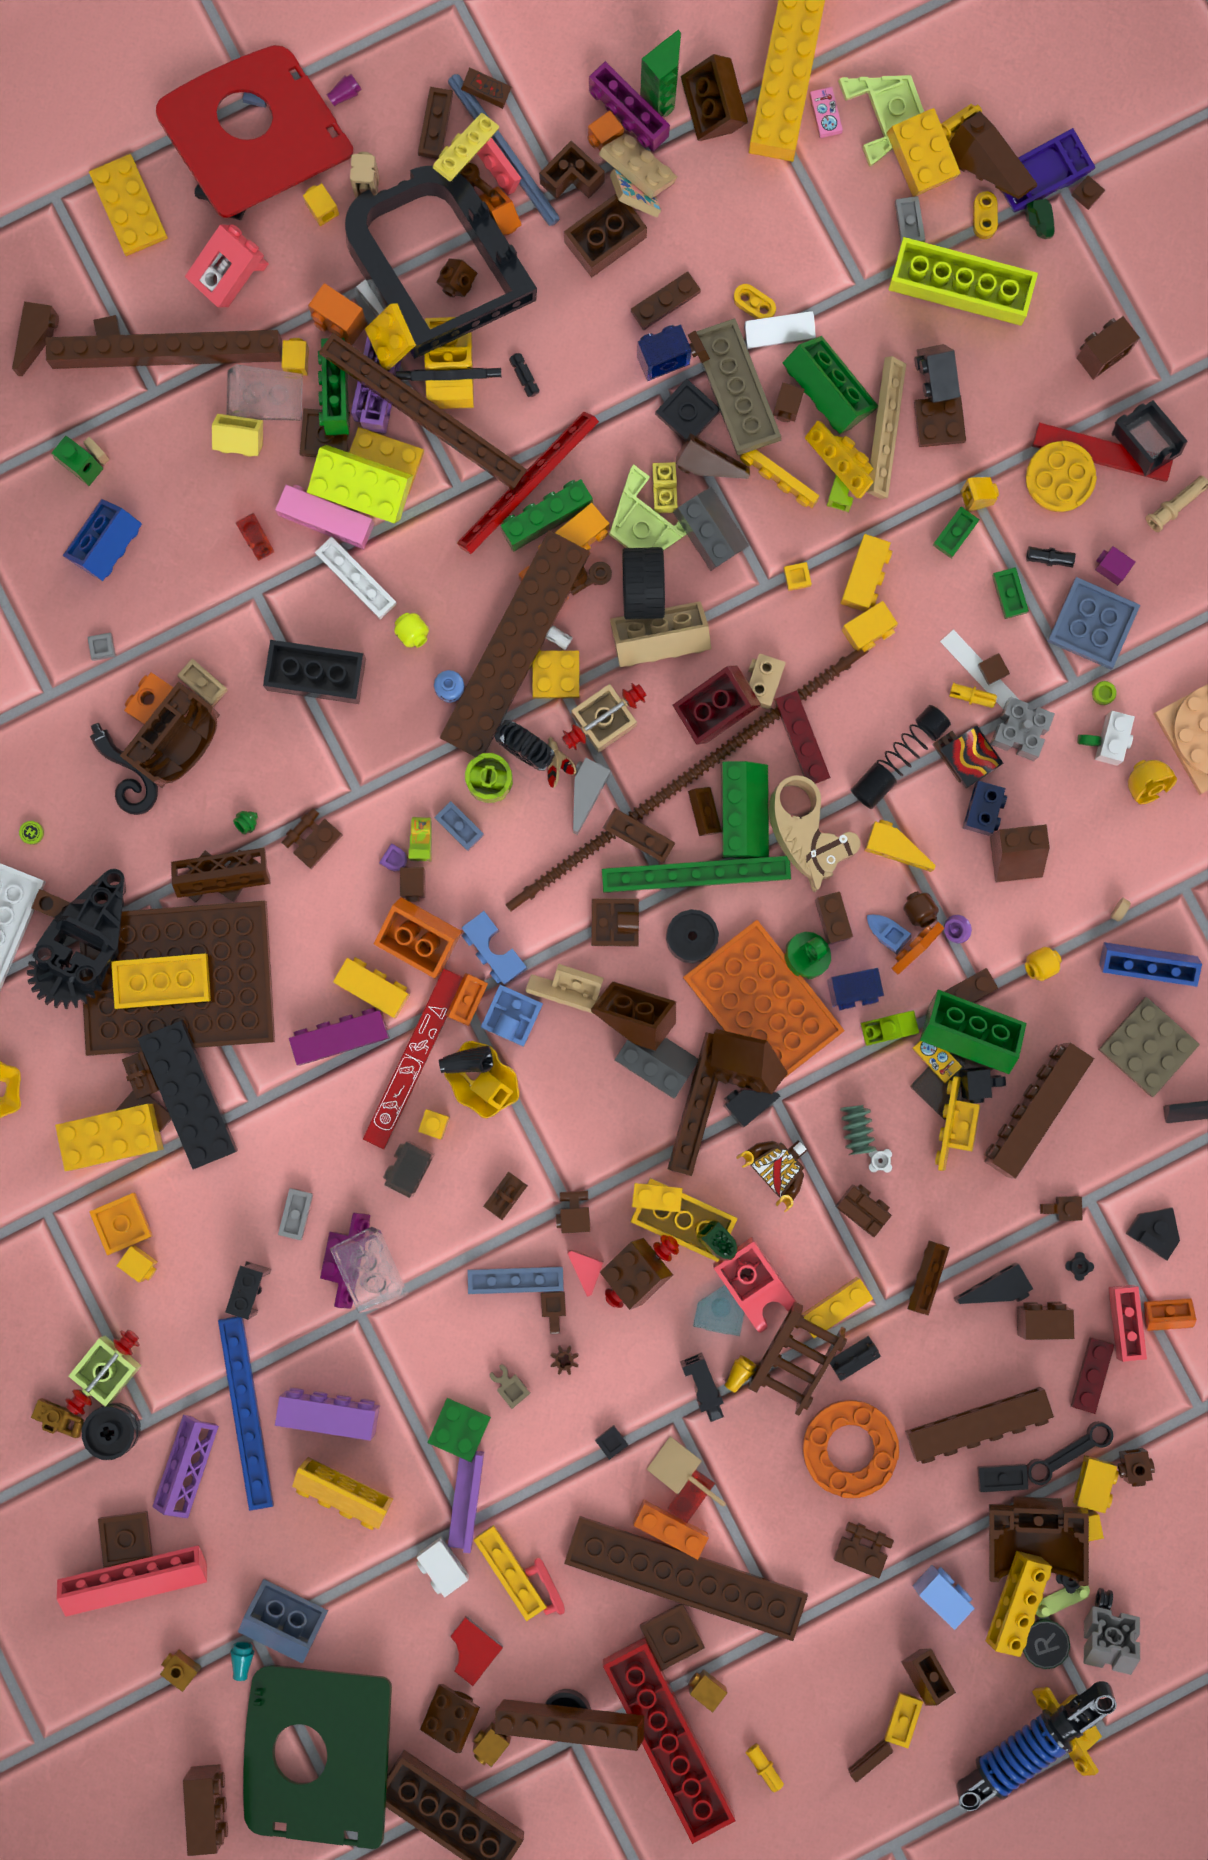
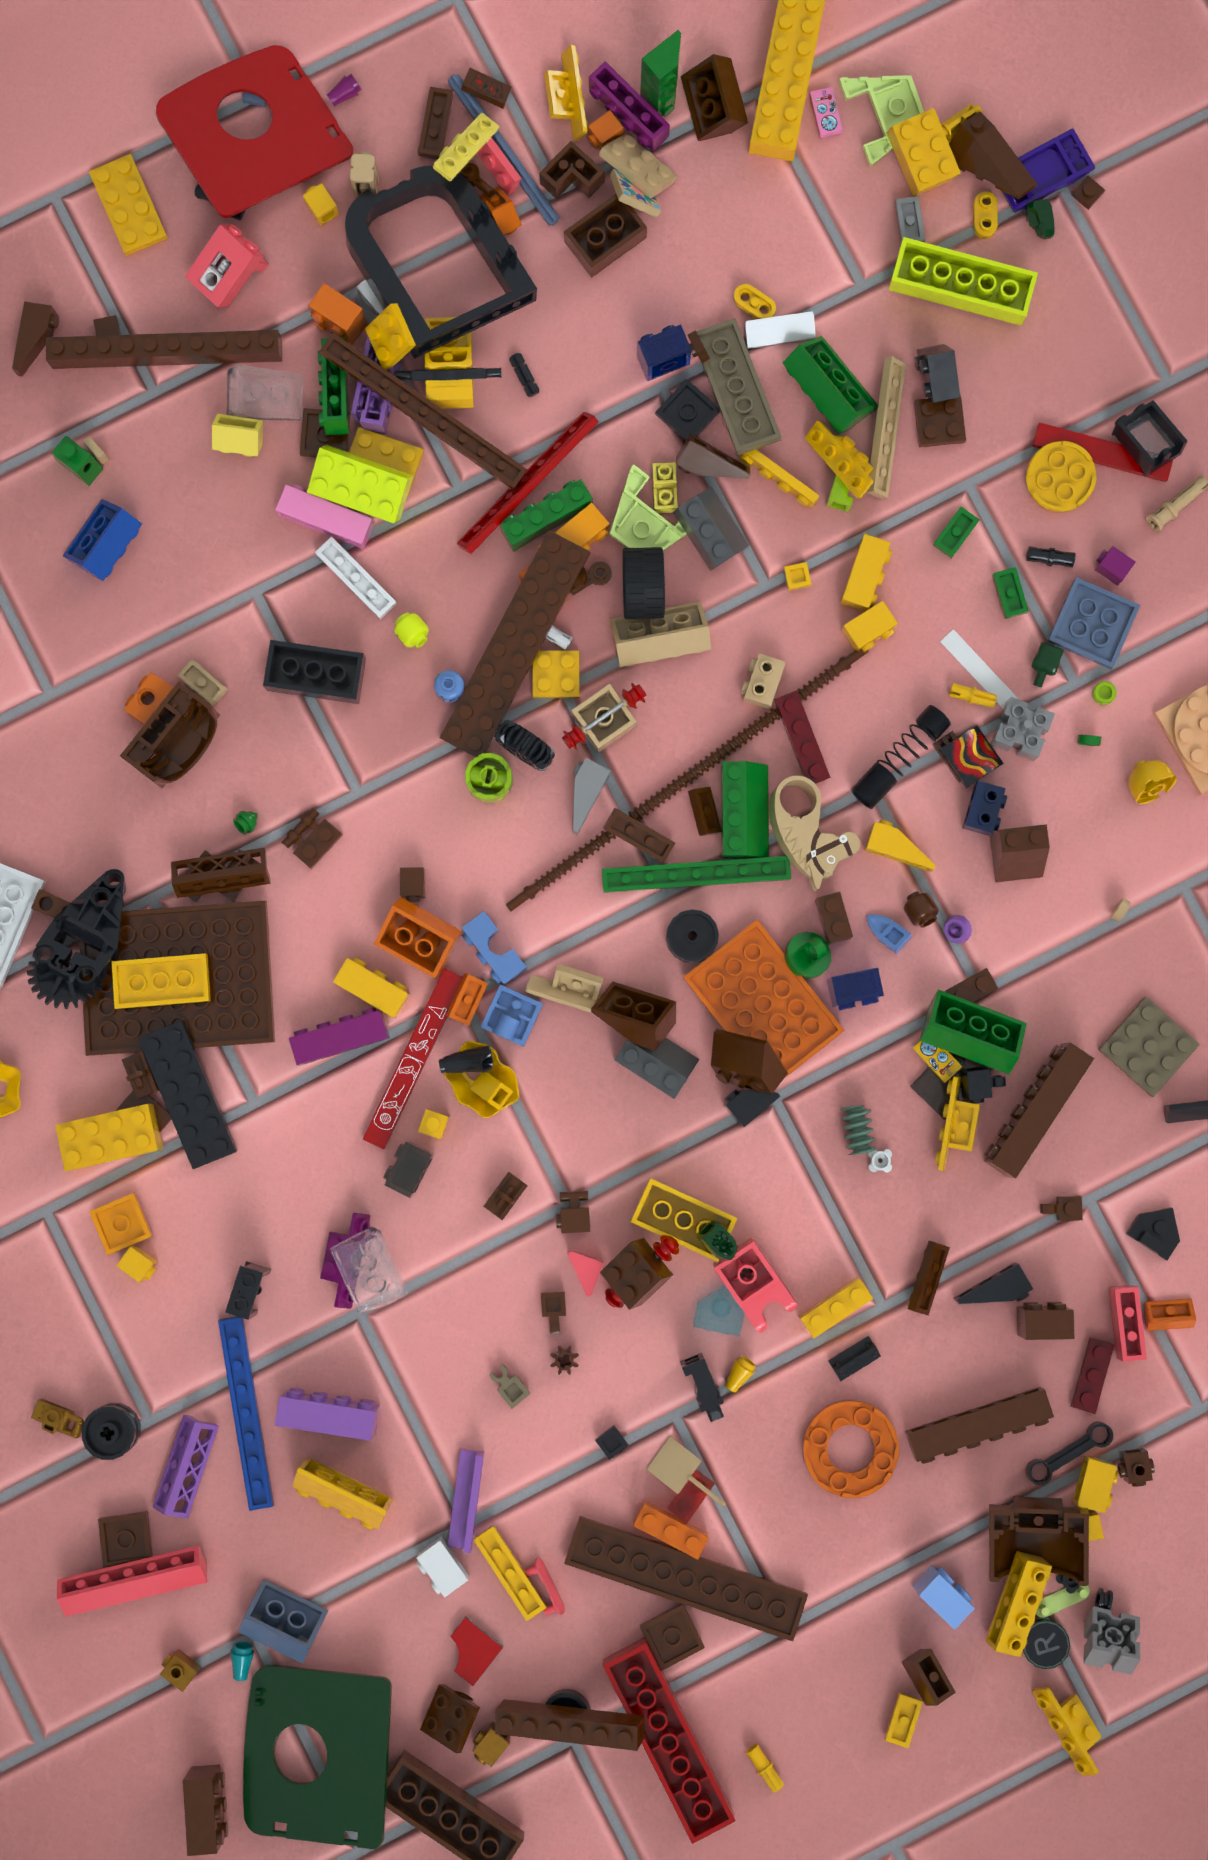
(31, 832): lime tile -> none
(101, 646): light grey tile -> none
(104, 1371): yellowish green brick -> none
(107, 748): black plant -> none
(255, 536): clear red leg -> none
(295, 356): yellow brick -> none
(295, 1214): light grey plate -> none
(394, 858): medium lavender tile -> none
(421, 839): lime leg -> none
(456, 278): reddish brown brick -> none
(459, 826): sand blue plate -> none
(459, 1430): green plate -> none
(515, 1280): sand blue plate -> none
(559, 761): piece -> none
(565, 93): none -> yellow bracket
(615, 922): reddish brown plate -> none
(657, 1197): yellow plate -> none
(665, 300): reddish brown plate -> none
(695, 1112): reddish brown plate -> none
(707, 1690): pearl gold brick -> none
(716, 704): dark red brick -> none
(778, 1168): torso -> none
(784, 1339): reddish brown fence -> none
(788, 402): reddish brown brick -> none
(860, 1556): reddish brown plate -> none
(863, 1210): reddish brown brick -> none
(870, 1760): reddish brown tile -> none
(890, 1028): lime slope -> none
(917, 946): orange plate -> none
(979, 493): yellow slope -> none
(993, 669): reddish brown tile -> none
(1002, 1477): black plate -> none
(1034, 1747): piece -> none
(1043, 963): yellow head -> none
(1046, 662): none -> dark green piece
(1084, 1270): black plate -> none
(1107, 347): reddish brown brick -> none
(1115, 738): white brick -> none
(1150, 964): blue brick -> none

